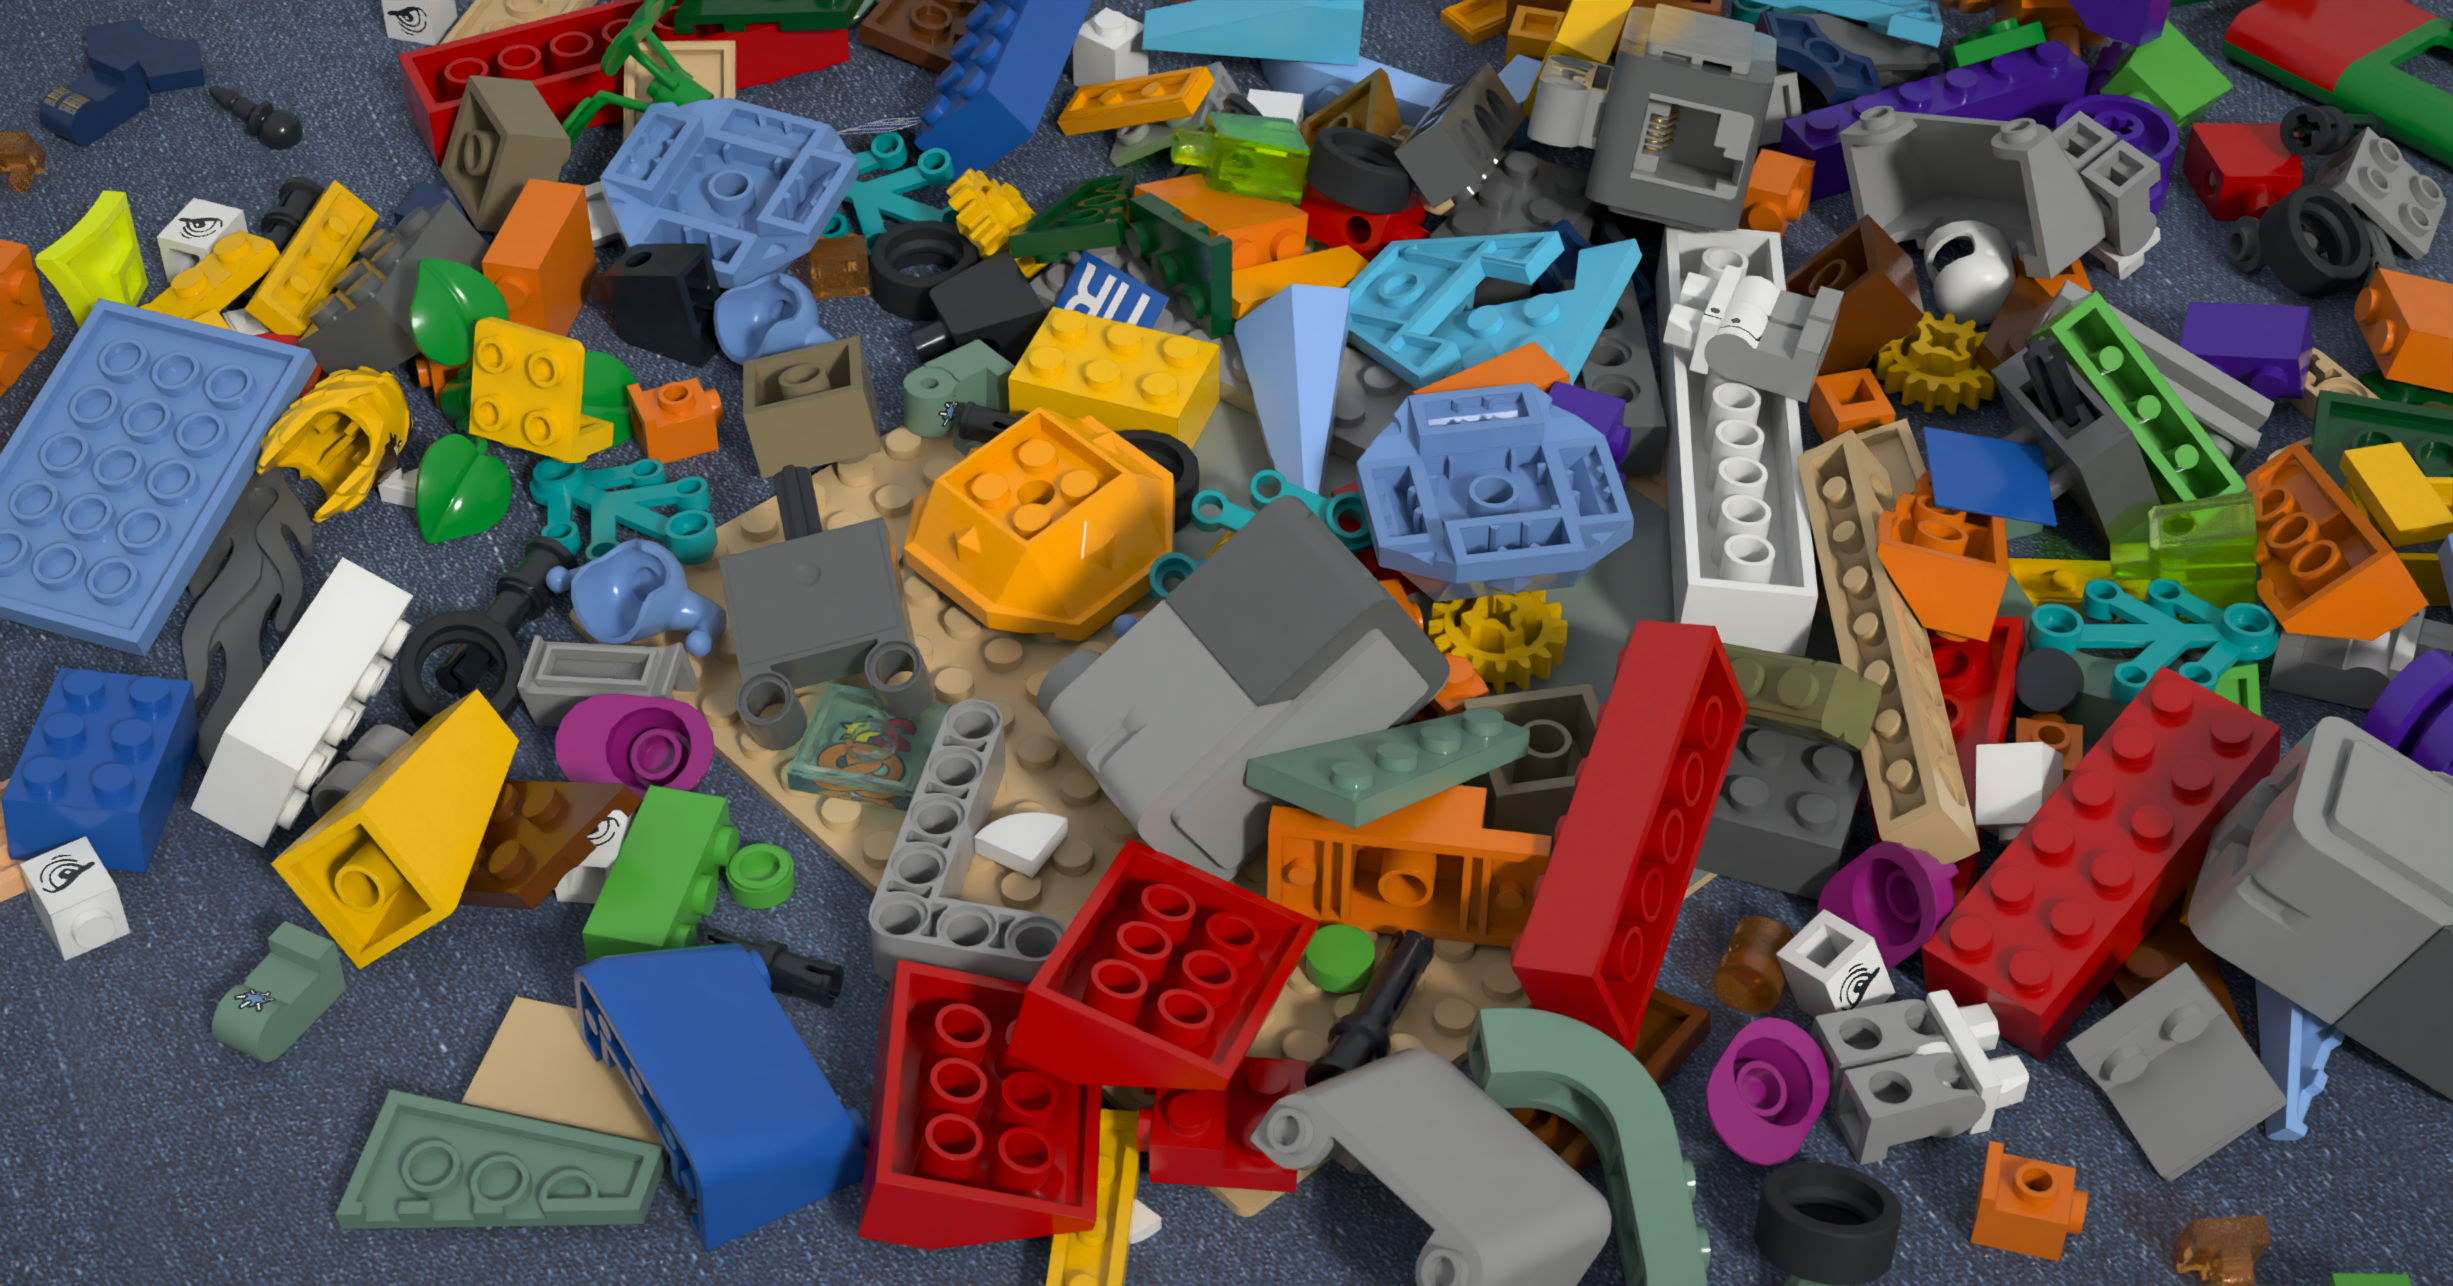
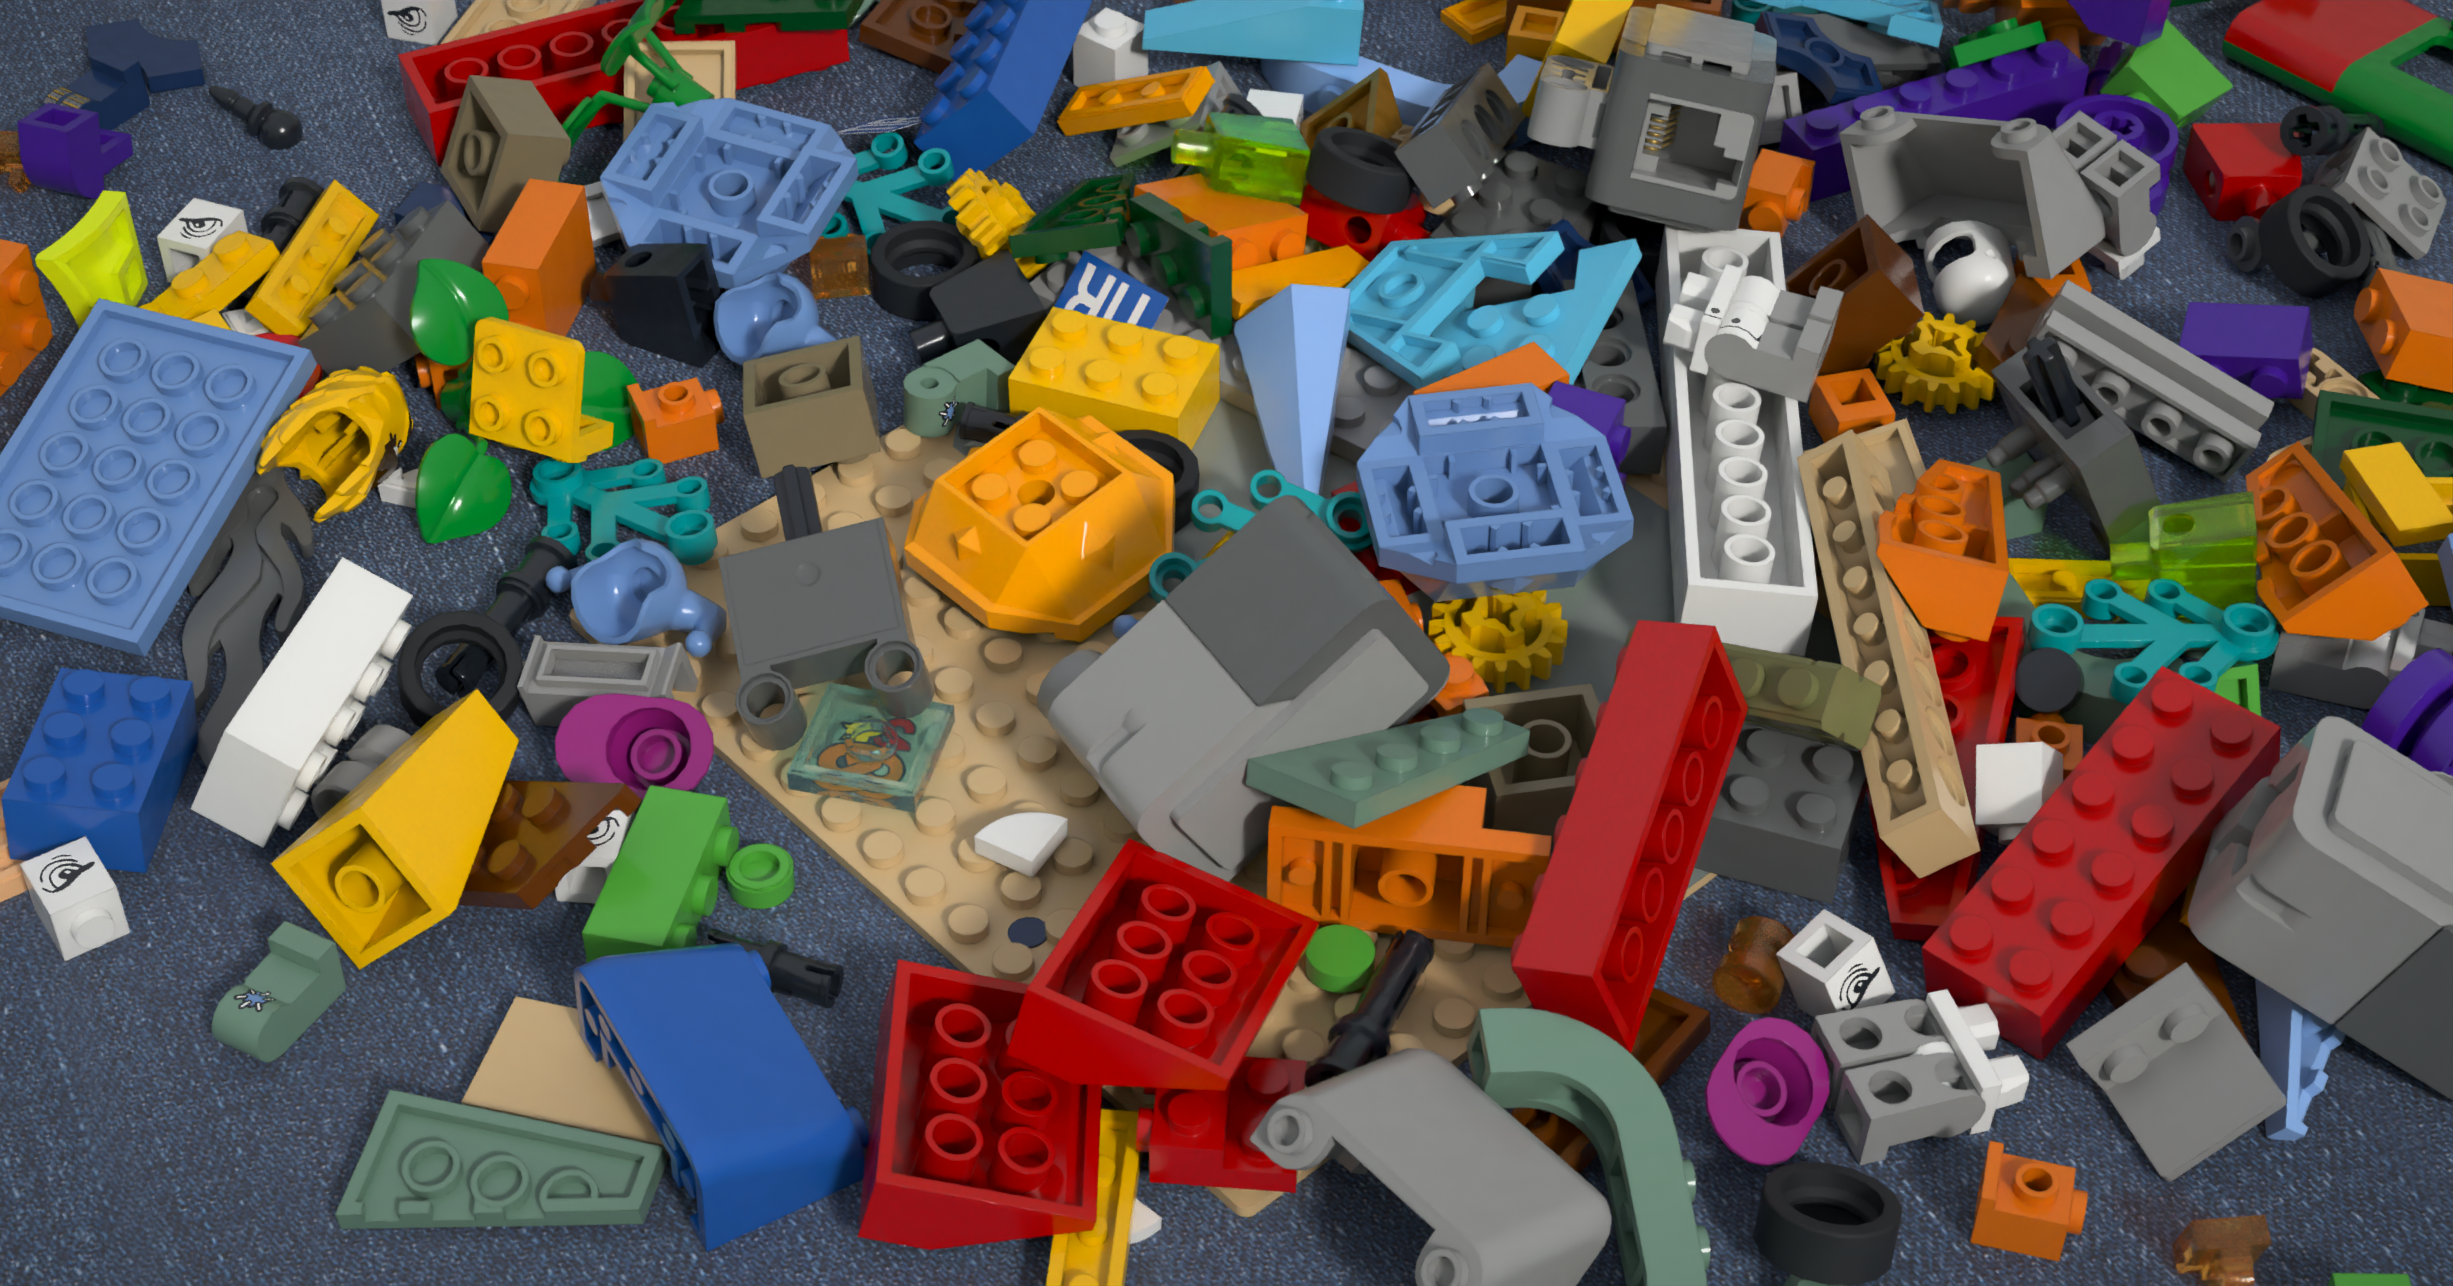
(68, 150): none -> dark purple brick
(917, 898): light grey beam -> none
(1892, 896): magenta piece -> none
(1989, 476): blue piece -> none
(2171, 441): bright green brick -> none

